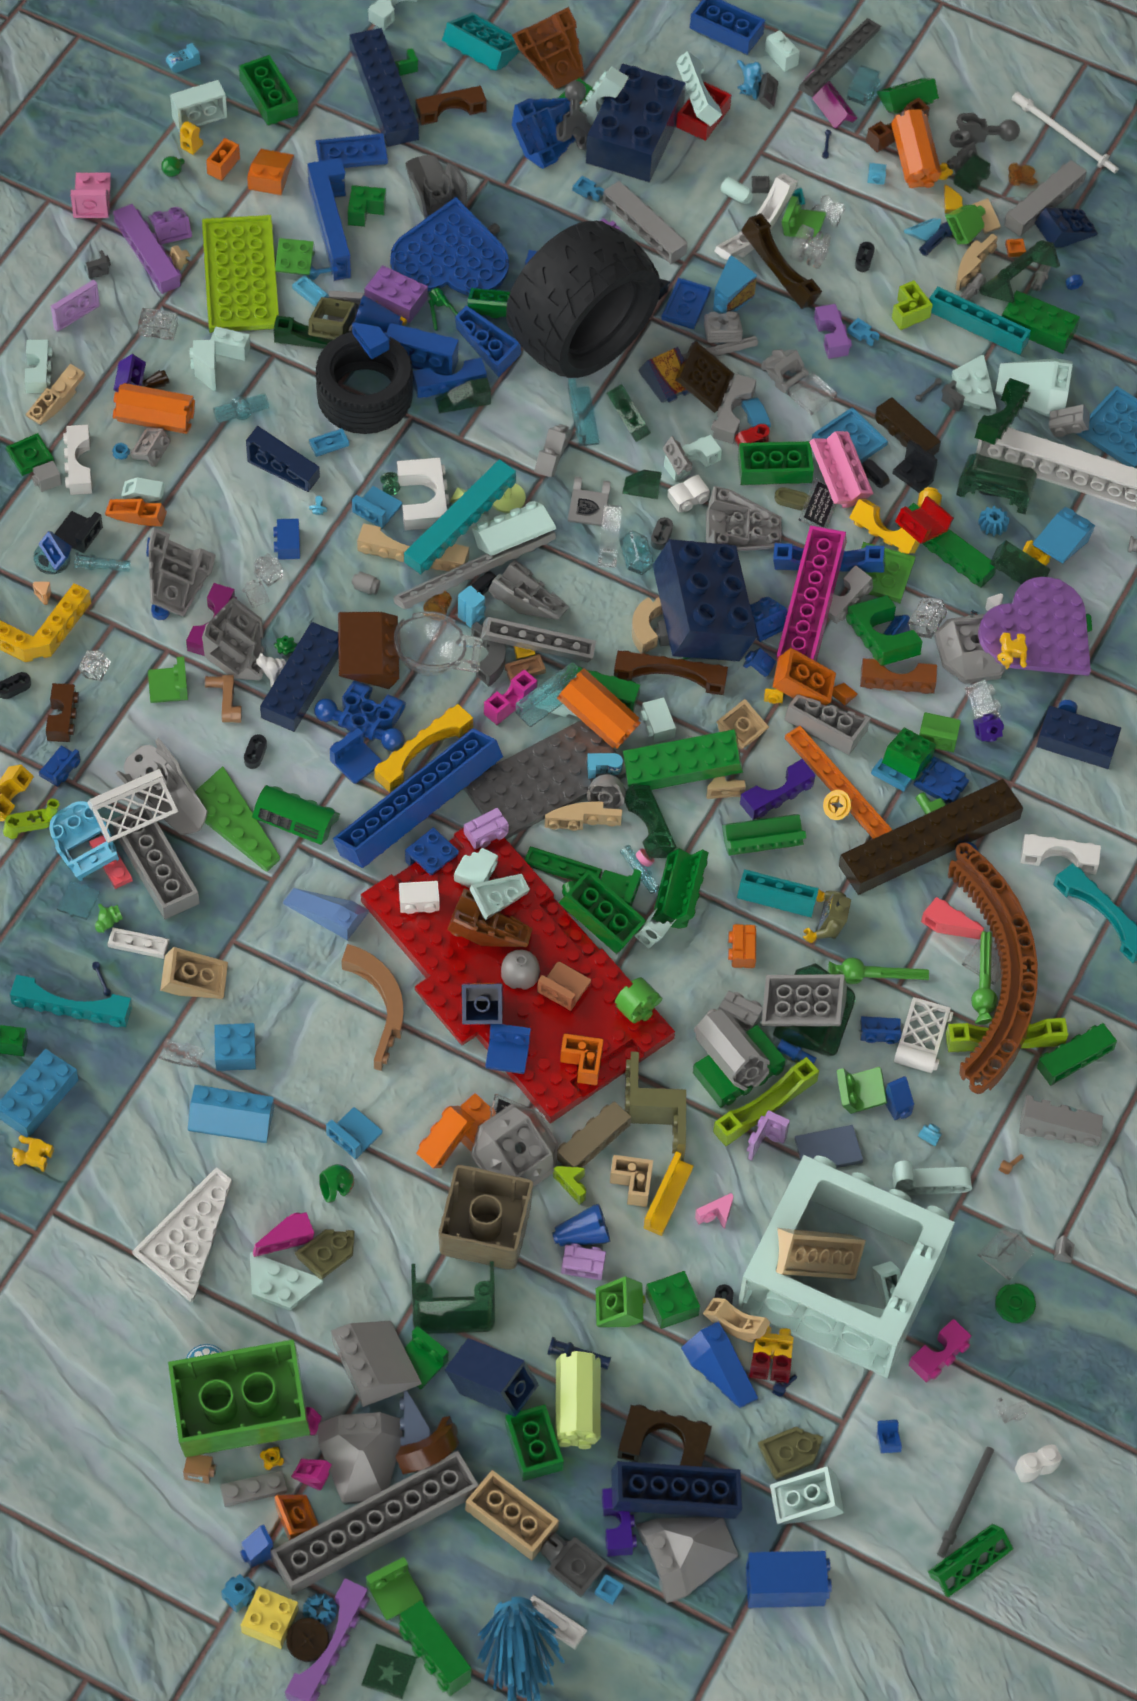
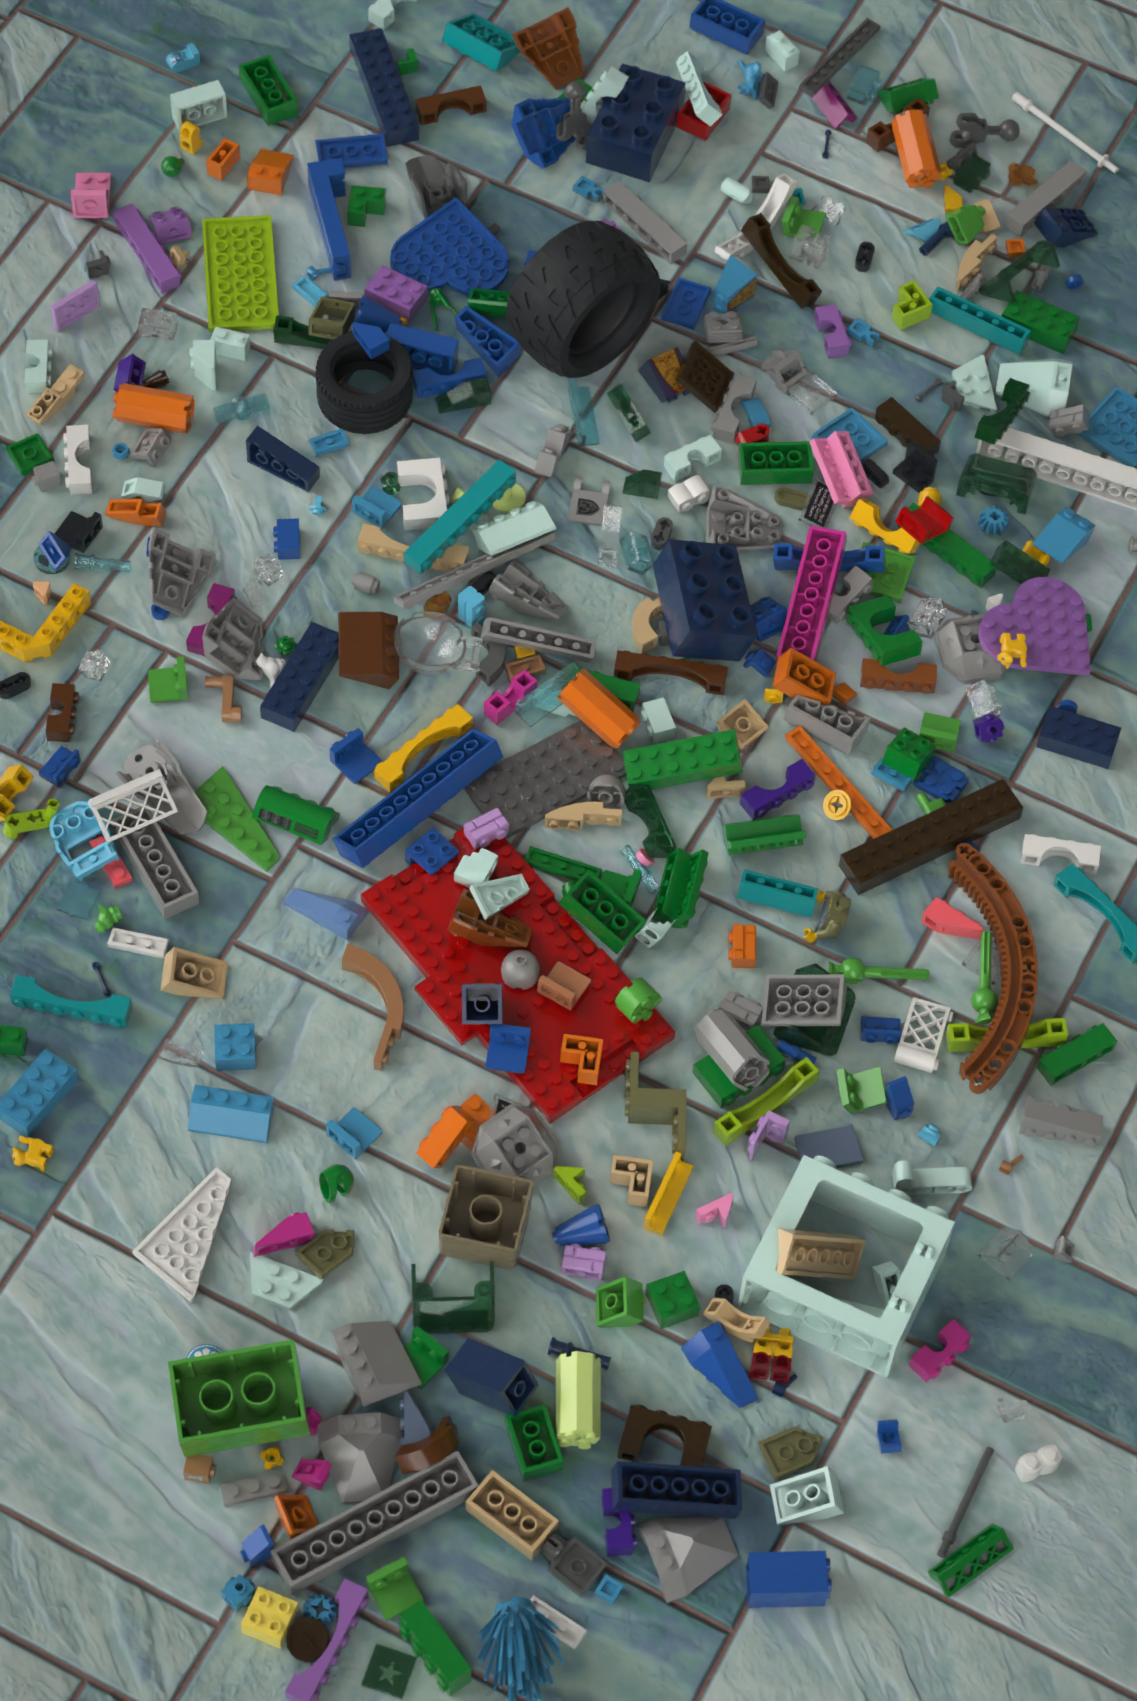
(259, 752): black beam -> none
(294, 256): bright green bracket -> none
(362, 713): blue connector -> none
(419, 897): white brick -> none
(594, 1136): dark tan brick -> none
(603, 763): medium azure leg -> none
(676, 456): light grey hinge -> none
(876, 173): medium azure bracket -> none
(1015, 1303): green tile -> none

